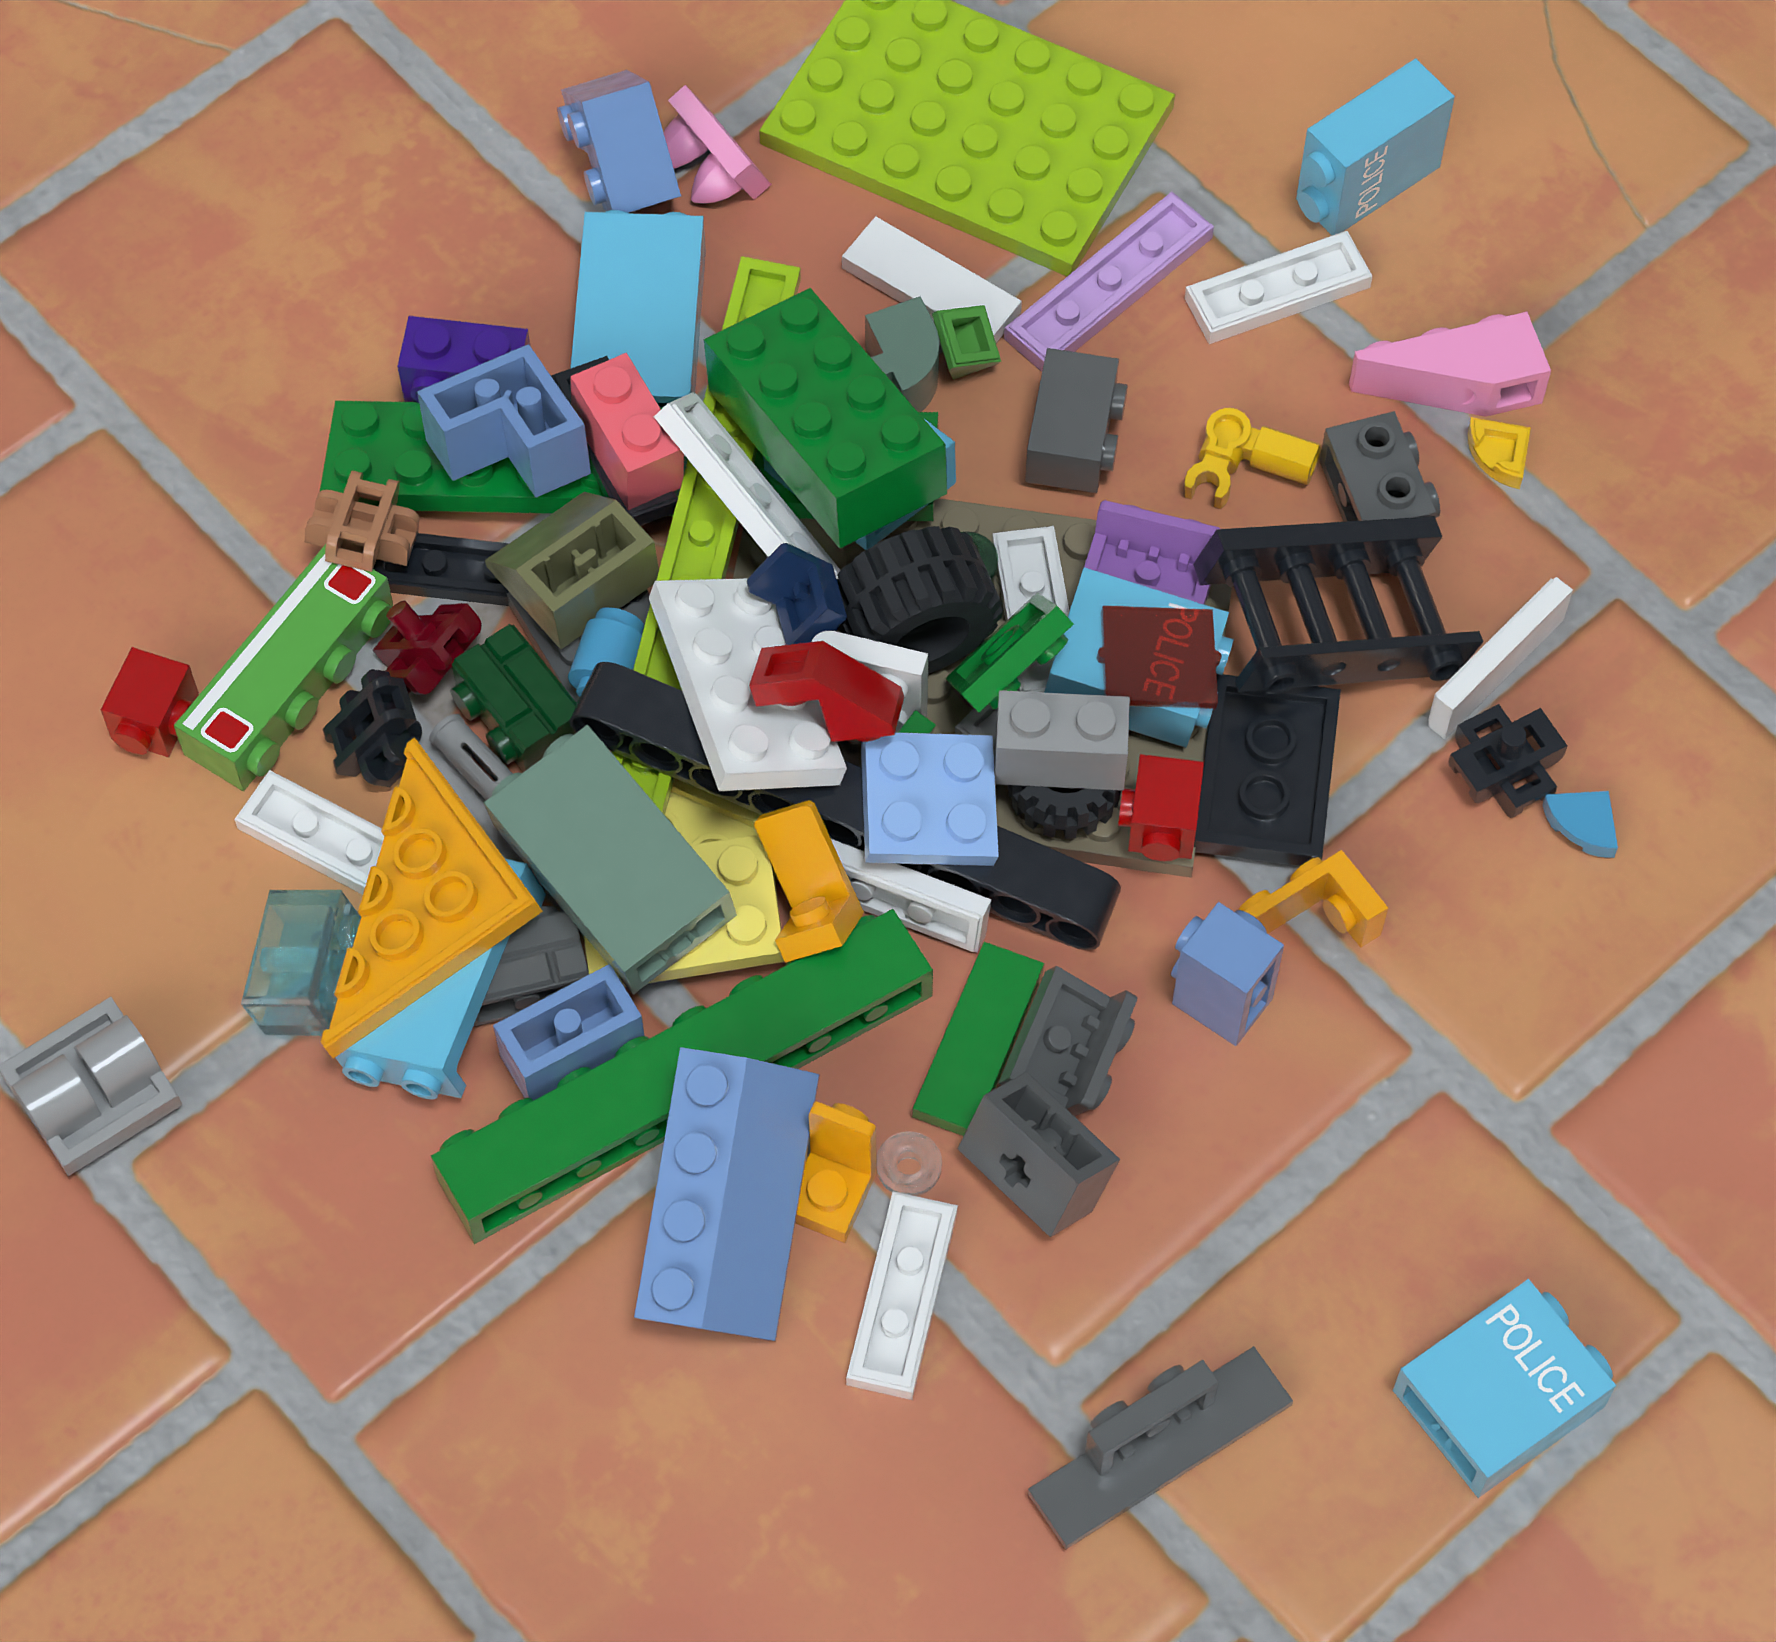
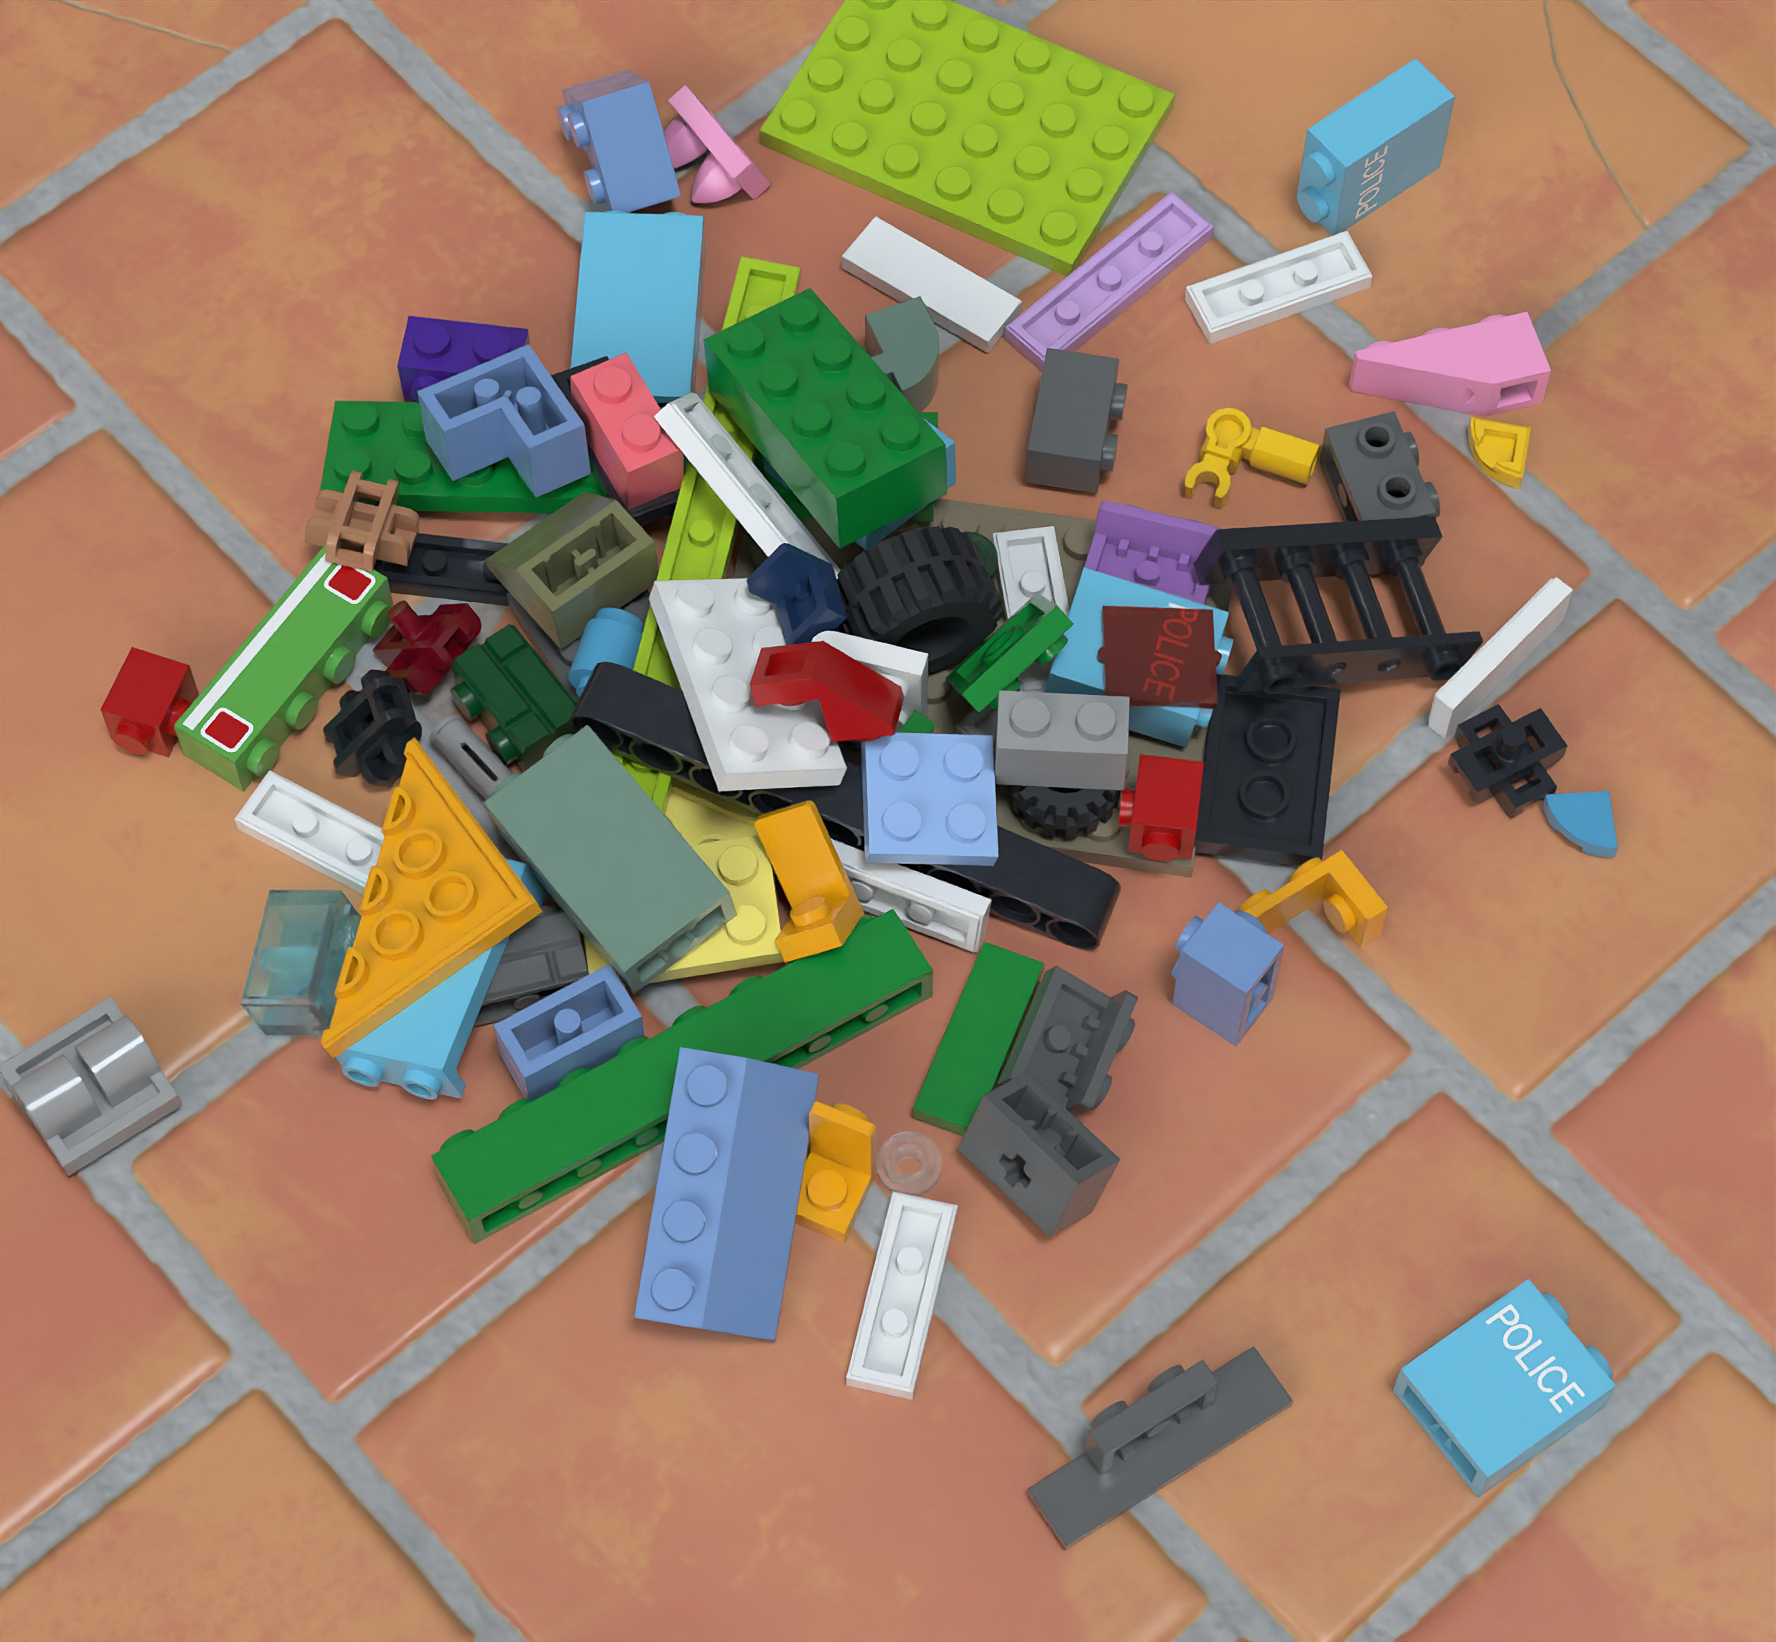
(966, 339): bright green slope -> none

